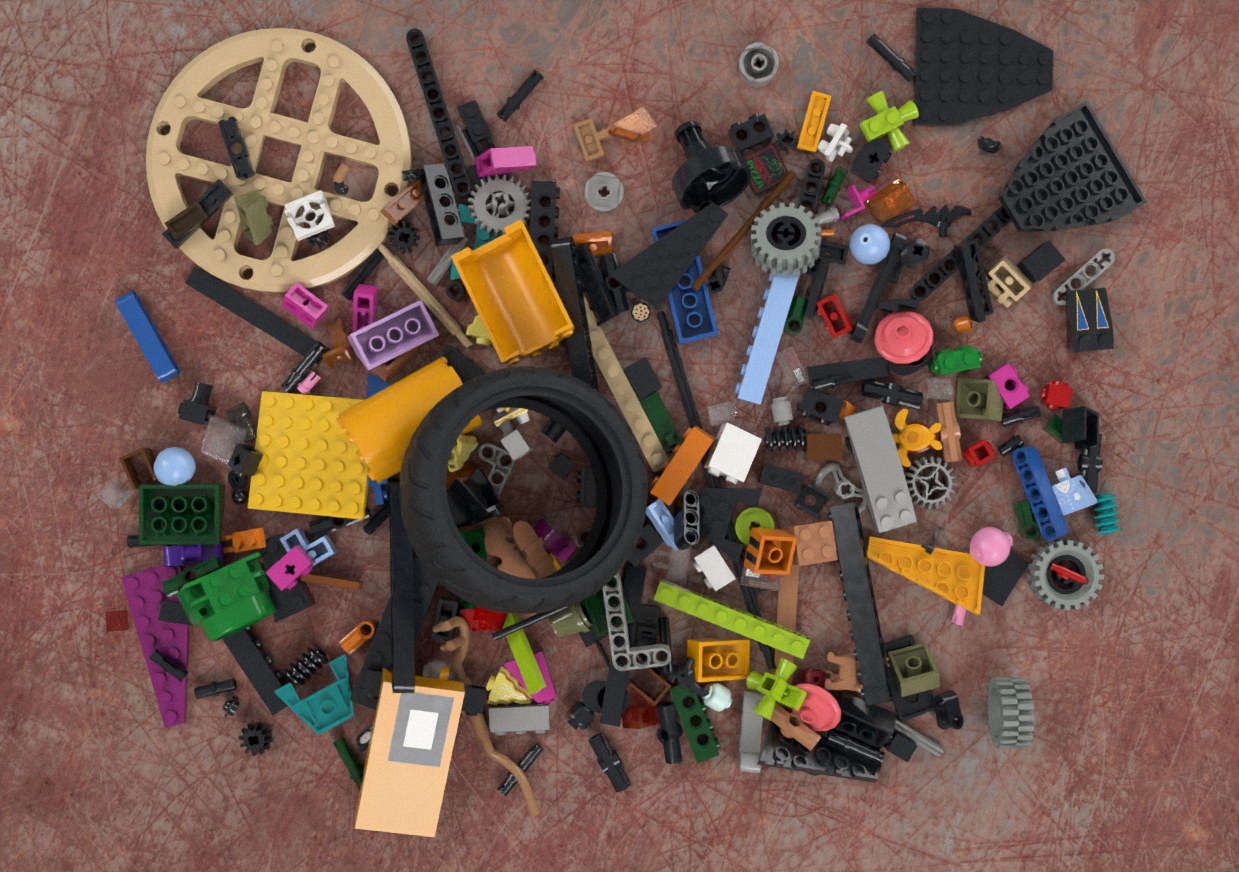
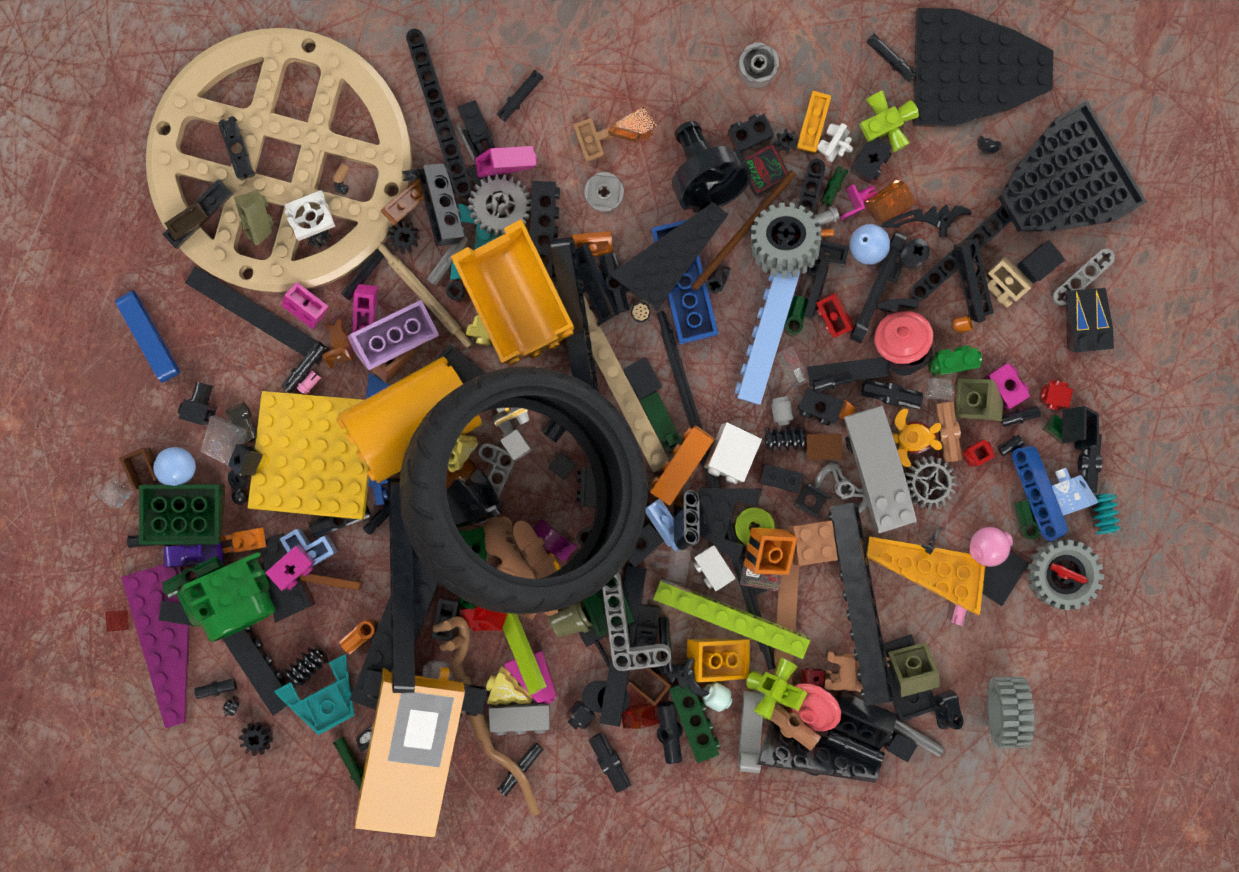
(168, 665): black pin -> none
(525, 623): black piece -> none
(721, 413): clear brick -> none

